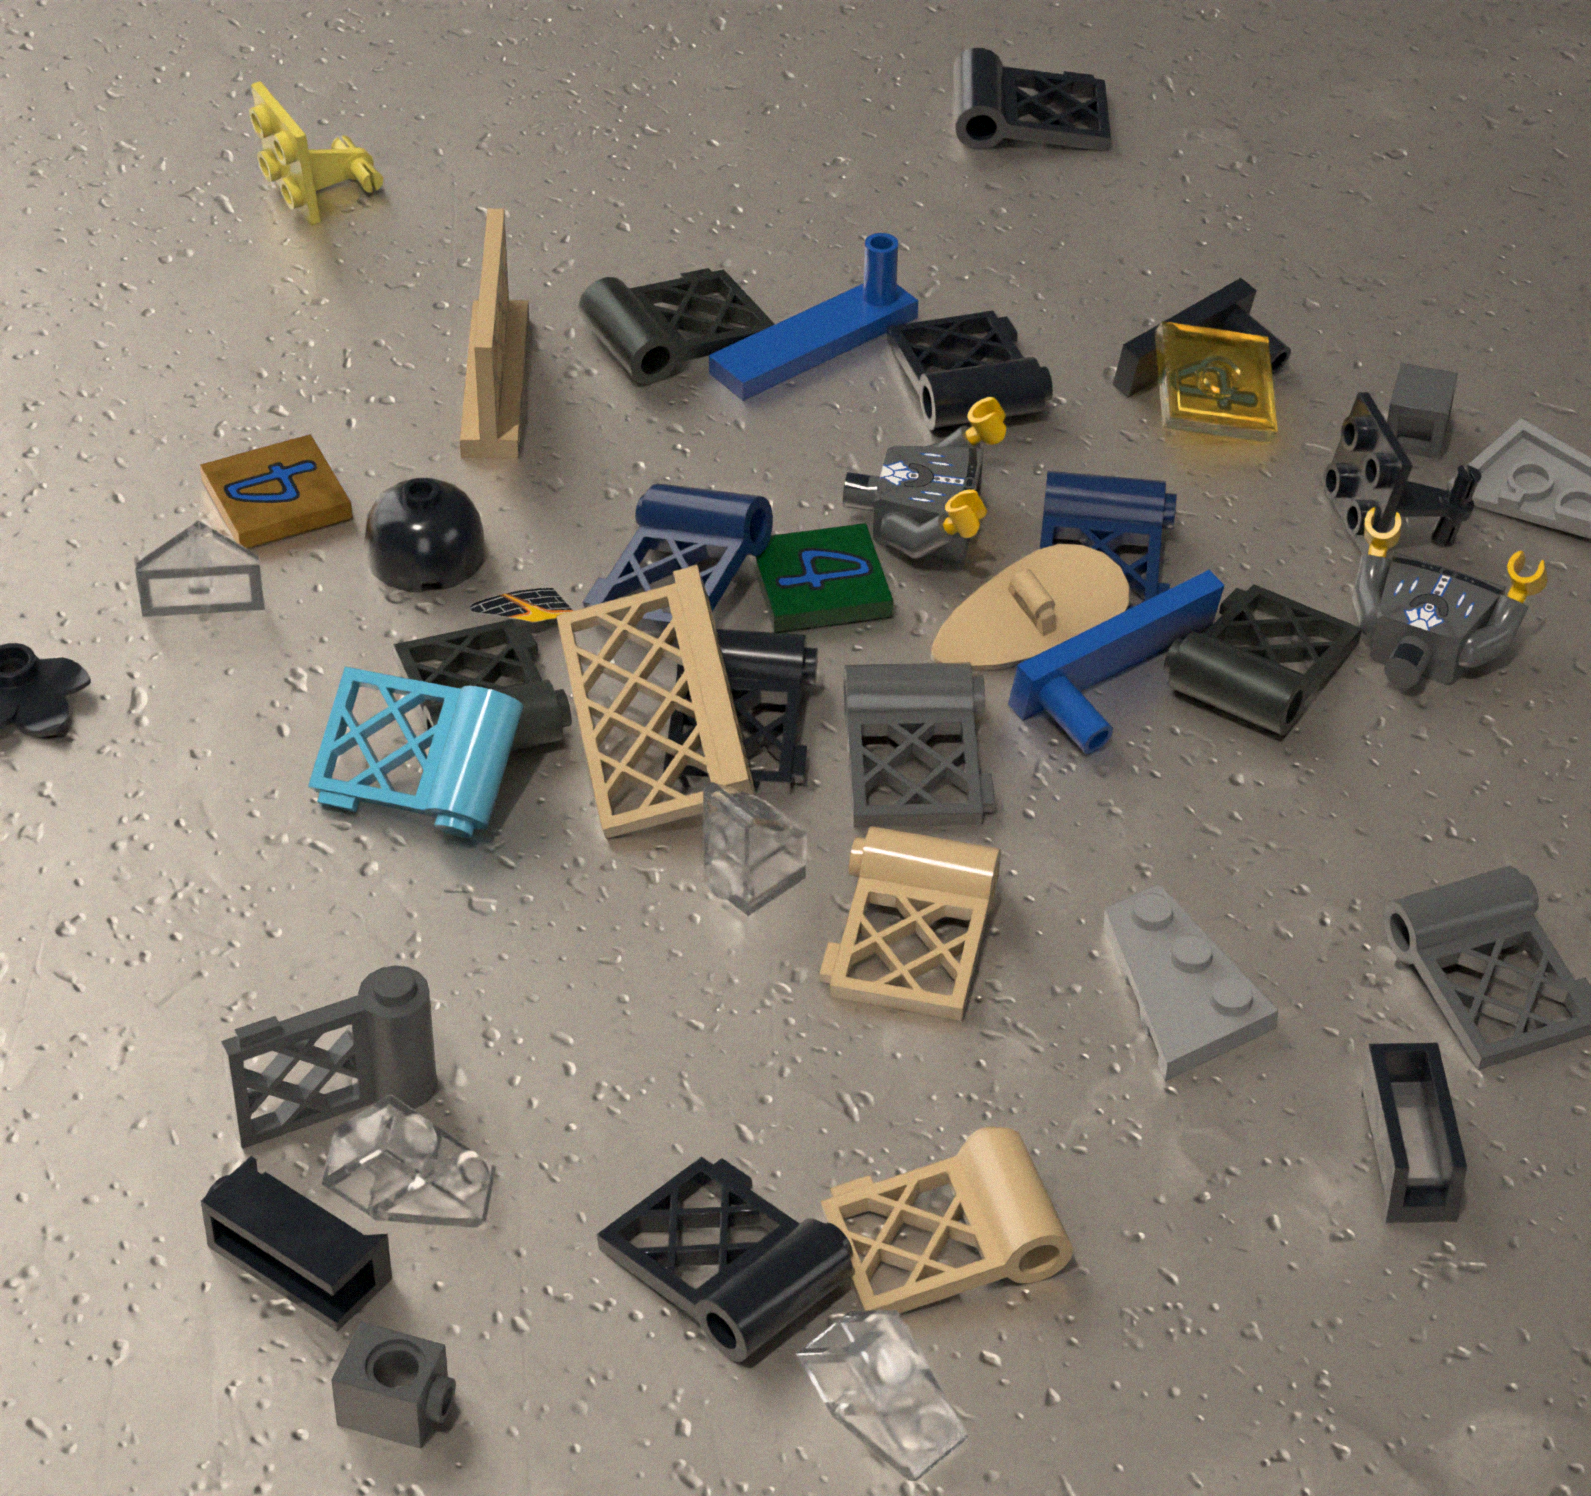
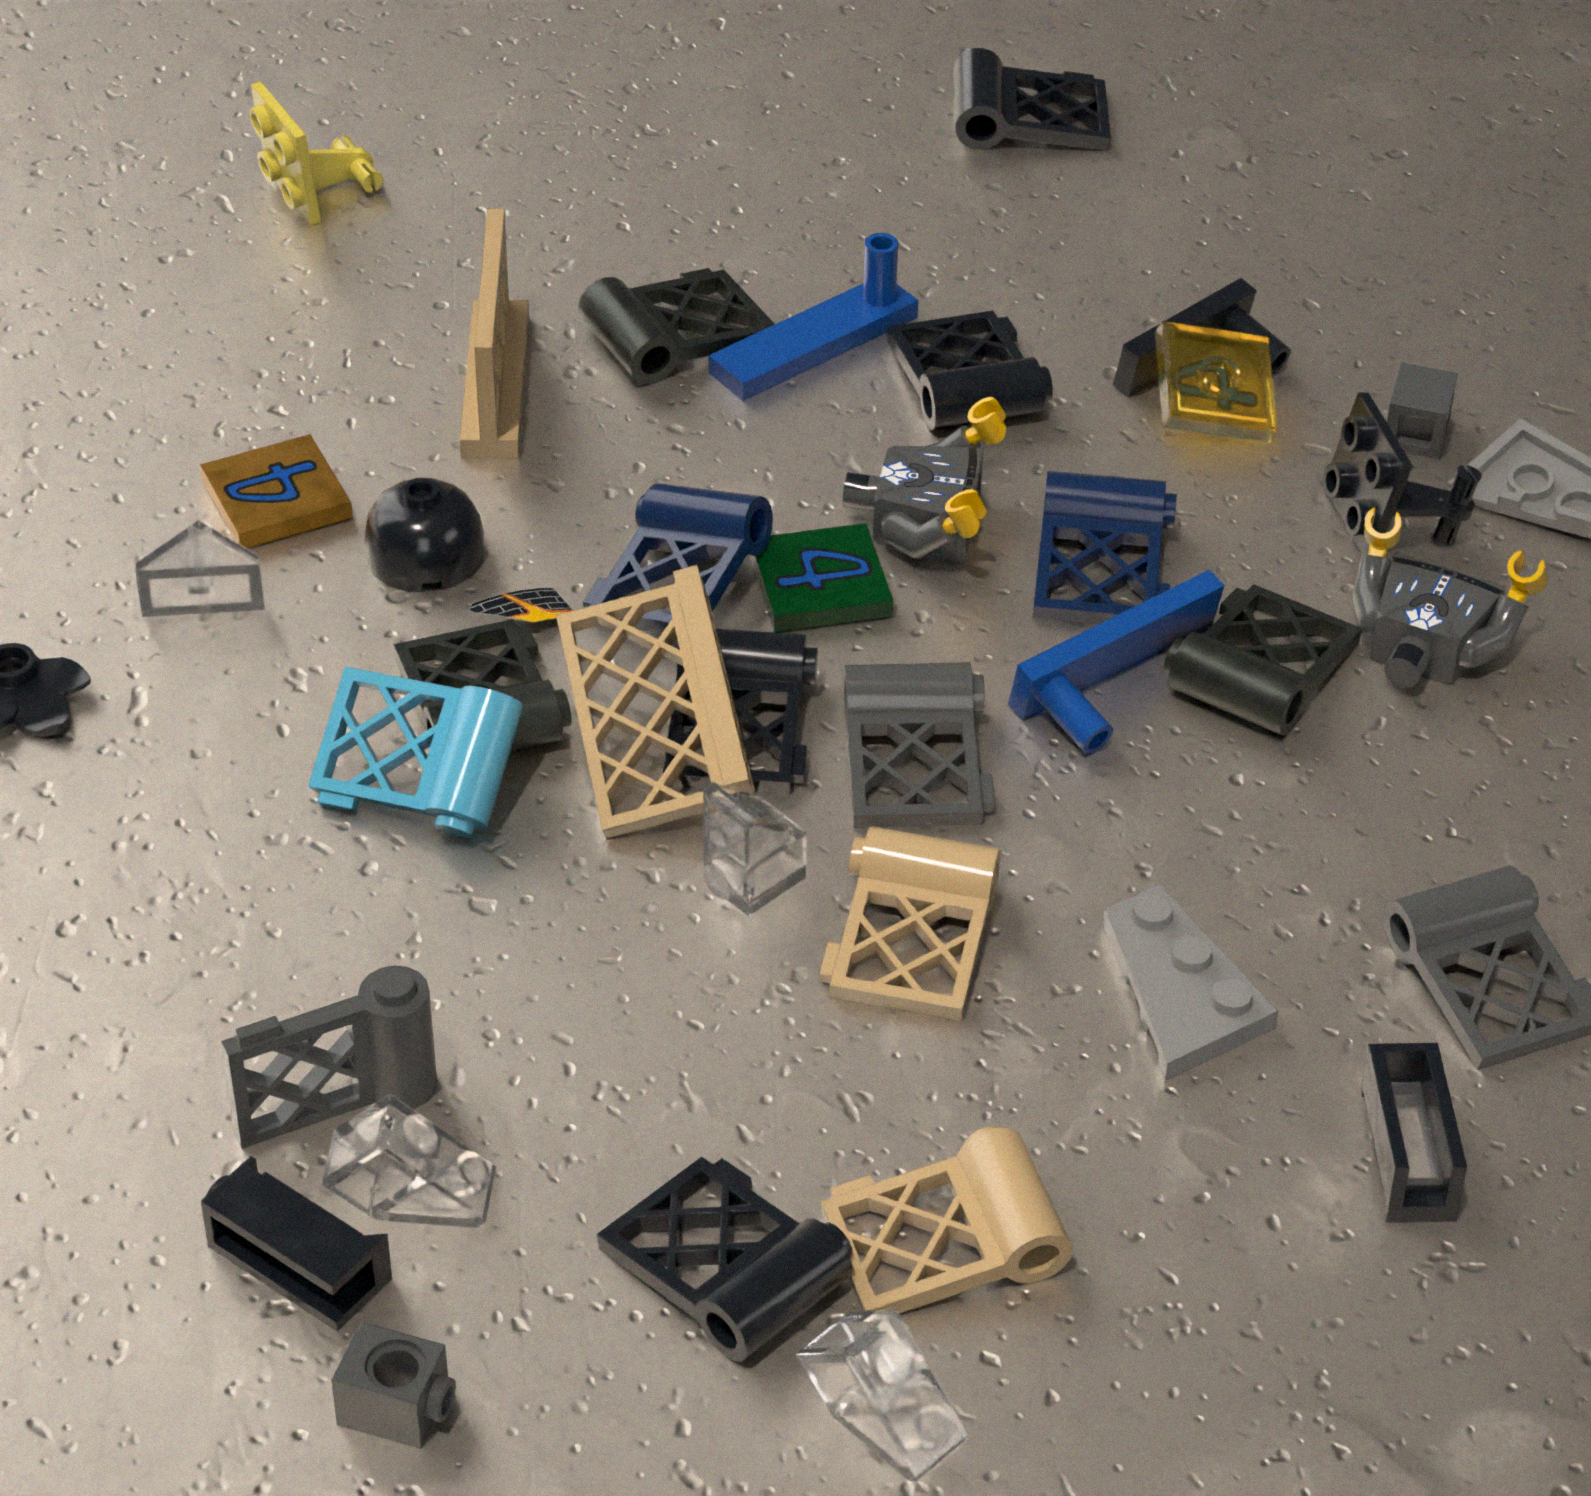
(1033, 608): tan shield -> none

